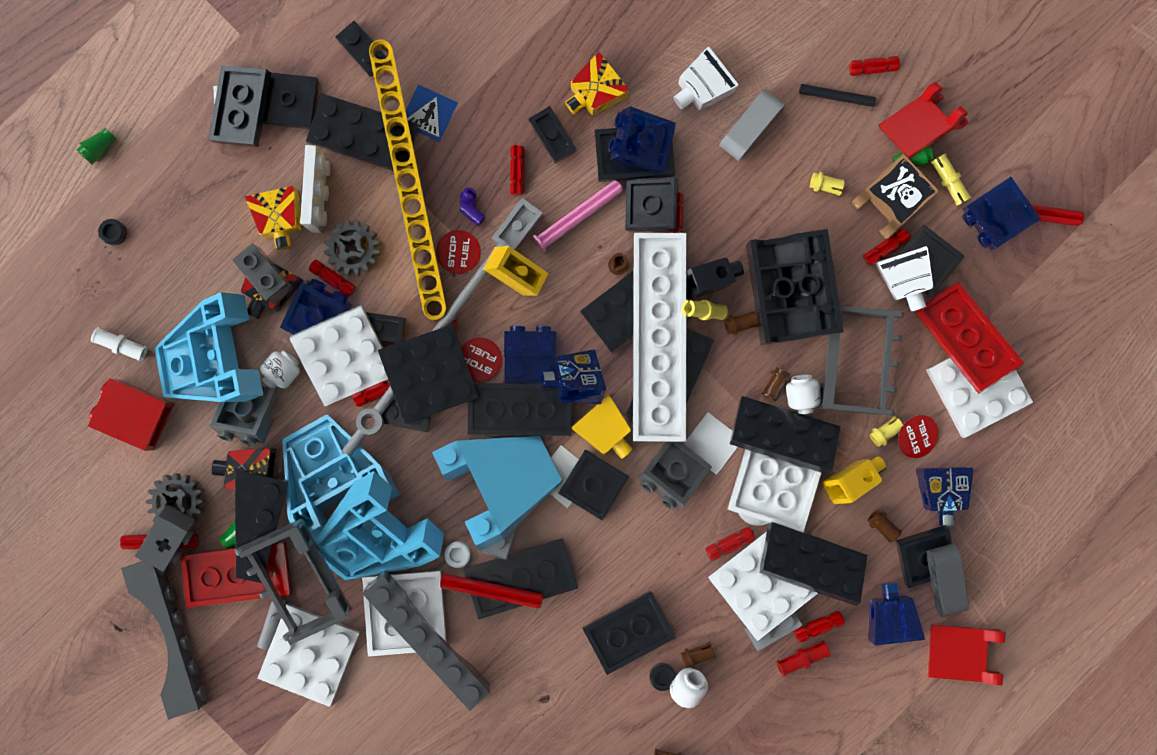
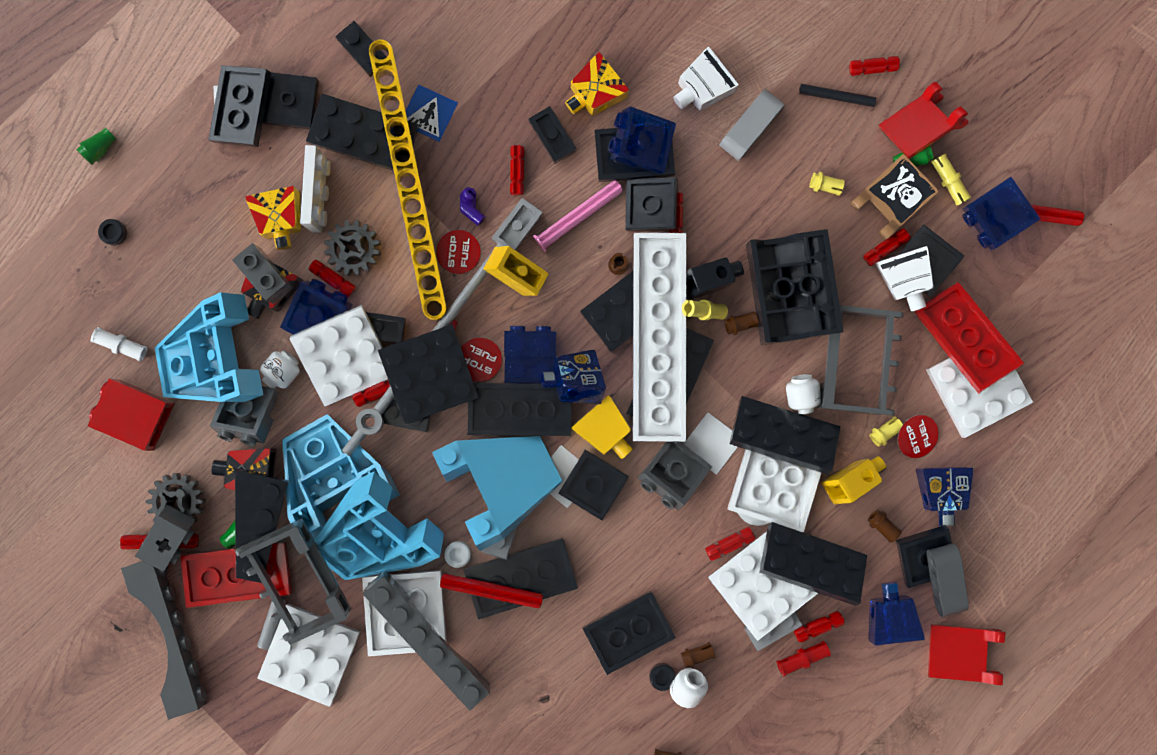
(776, 383): reddish brown pin -> none

